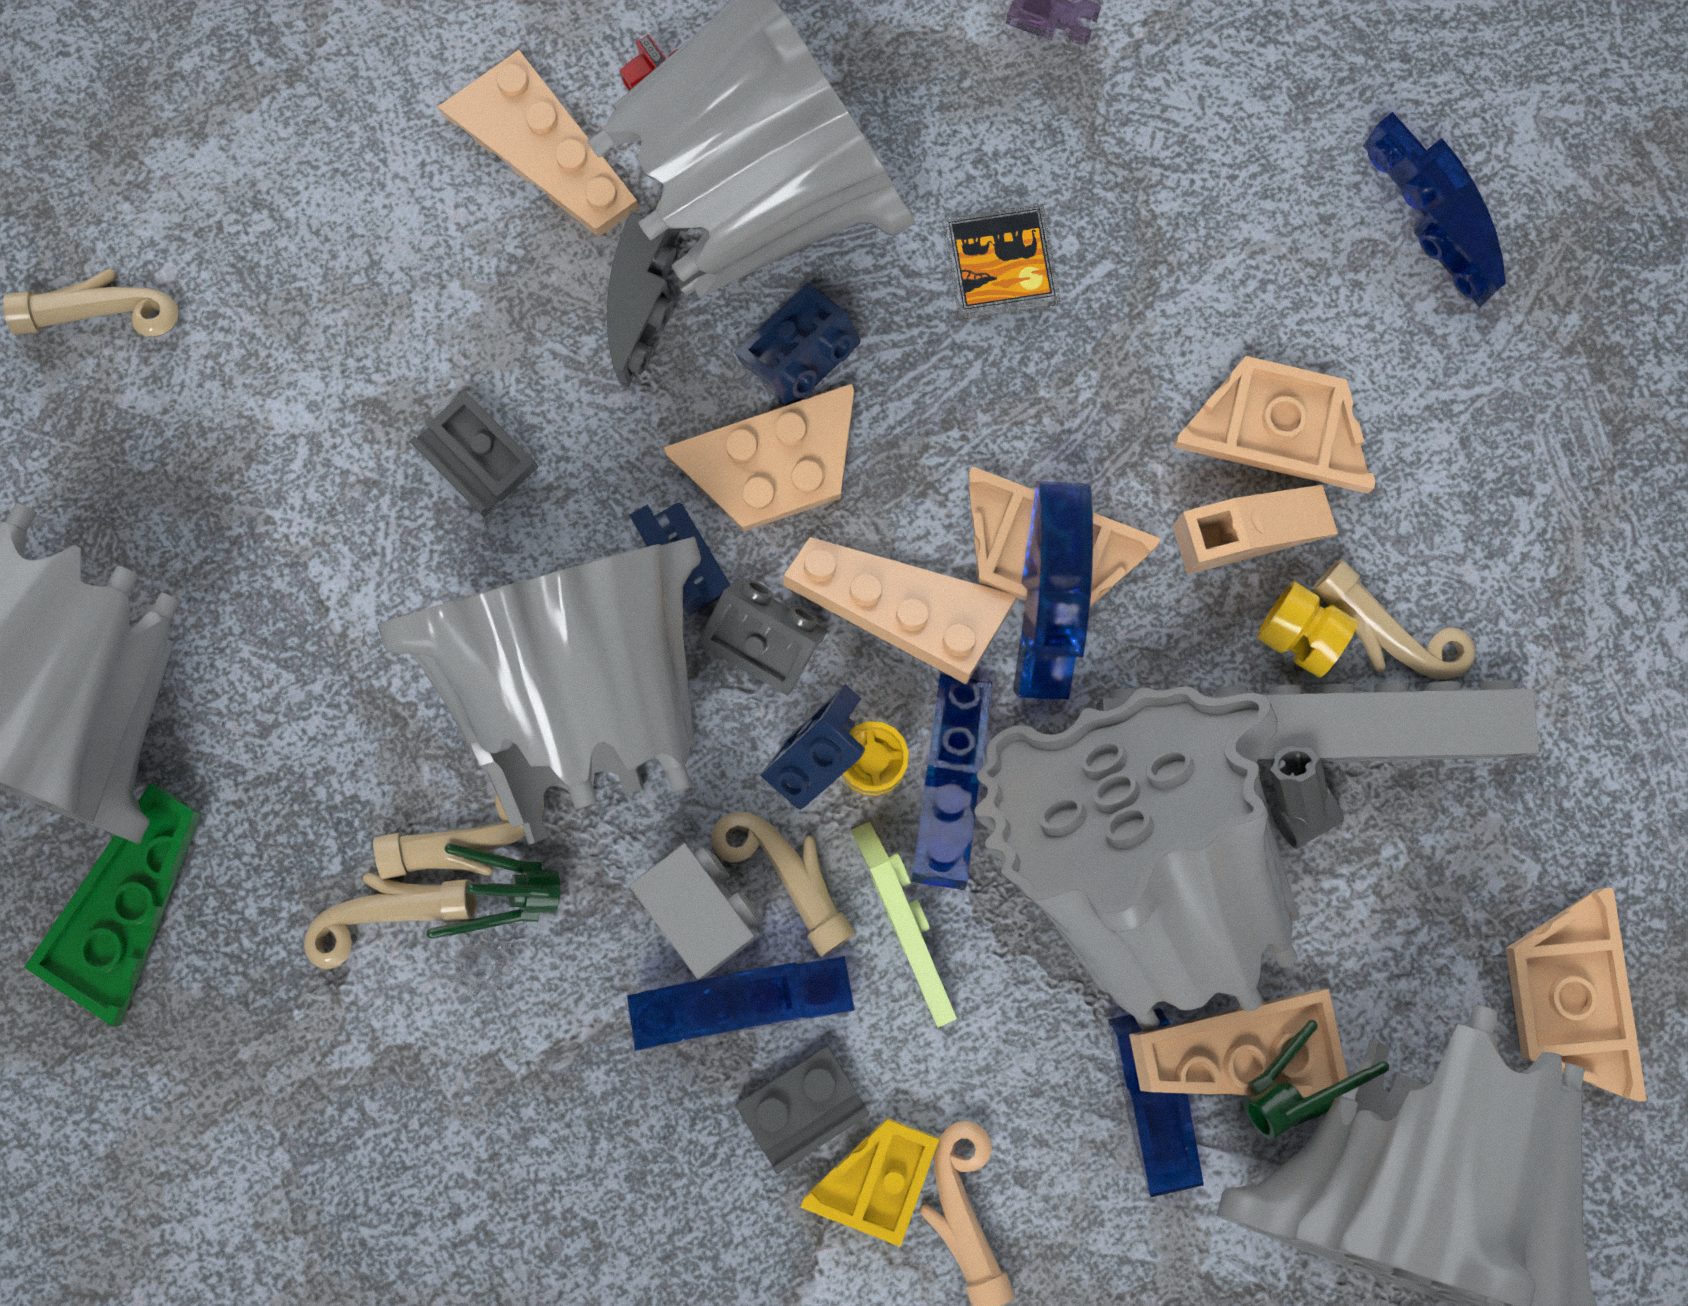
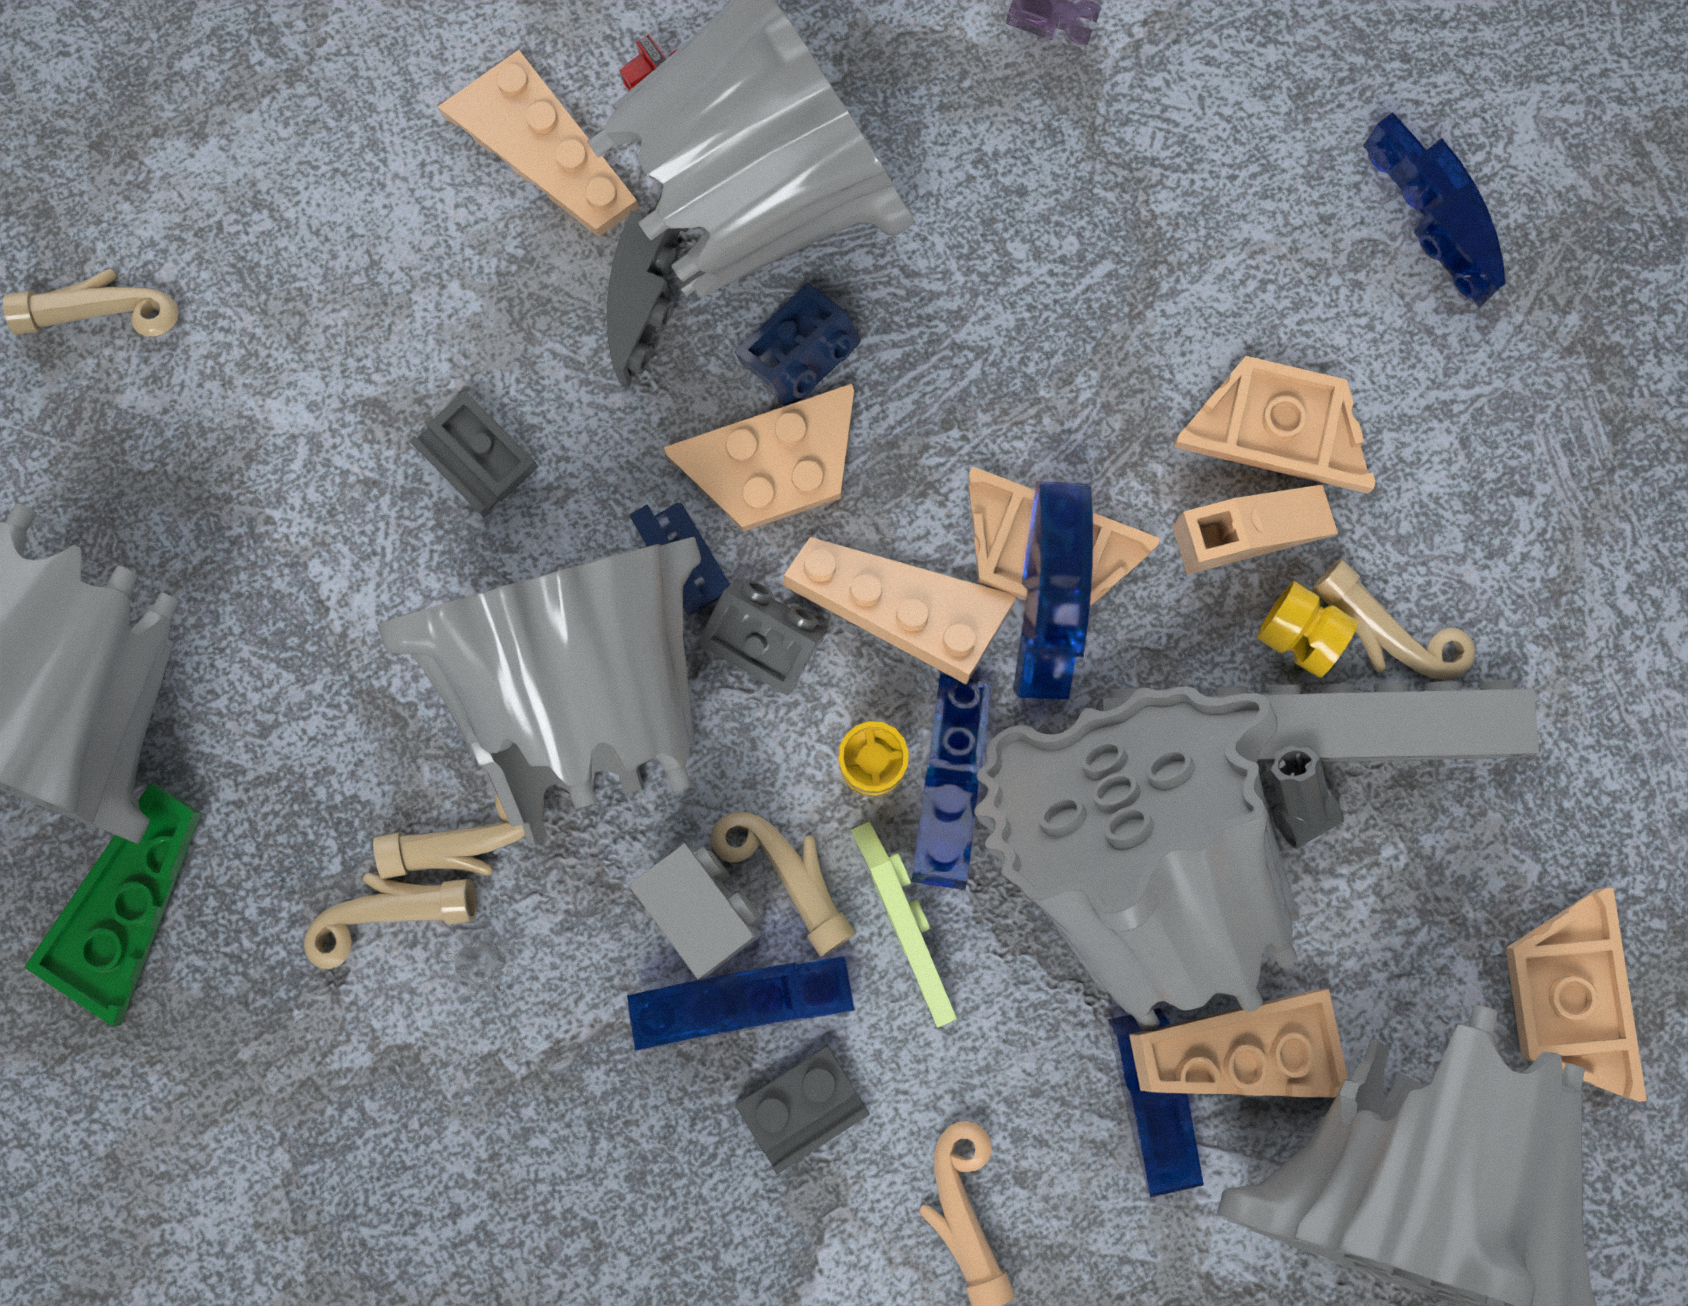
(532, 891): dark green plant -> none
(816, 751): dark blue bracket -> none
(877, 1182): yellow wing -> none
(1001, 262): tile -> none
(1280, 1106): dark green plant -> none

